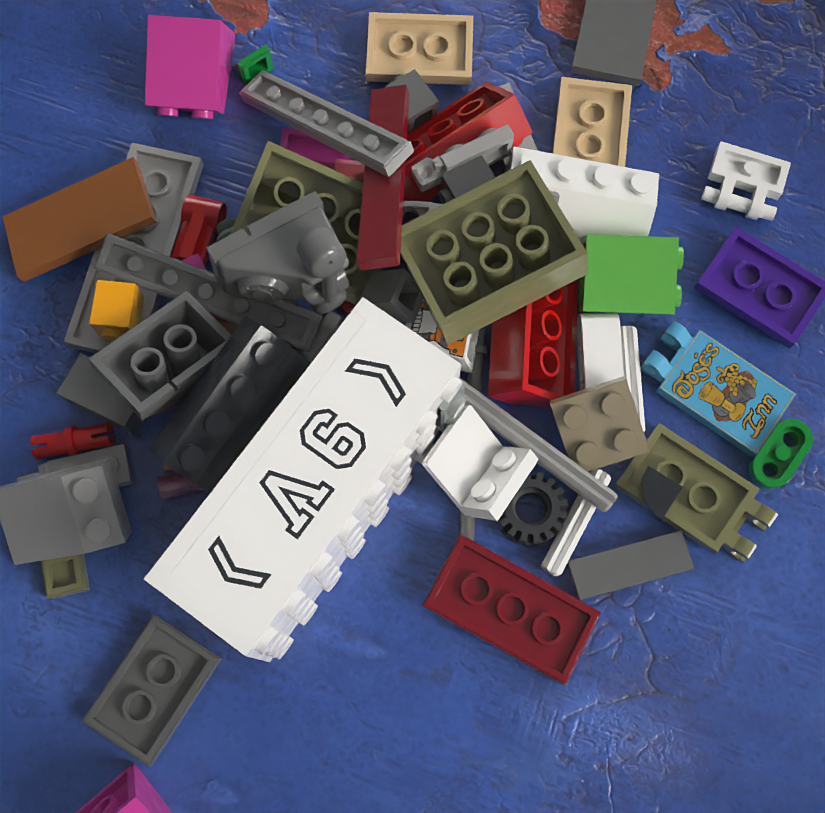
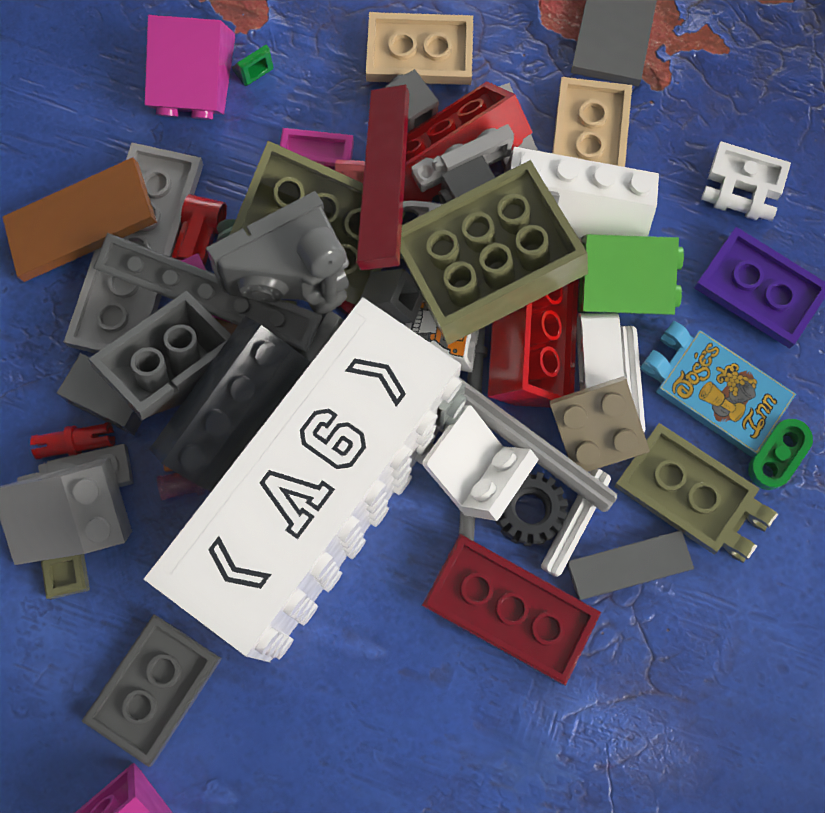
(115, 309): light orange brick -> none
(327, 123): light grey tile -> none
(658, 492): black tile -> none

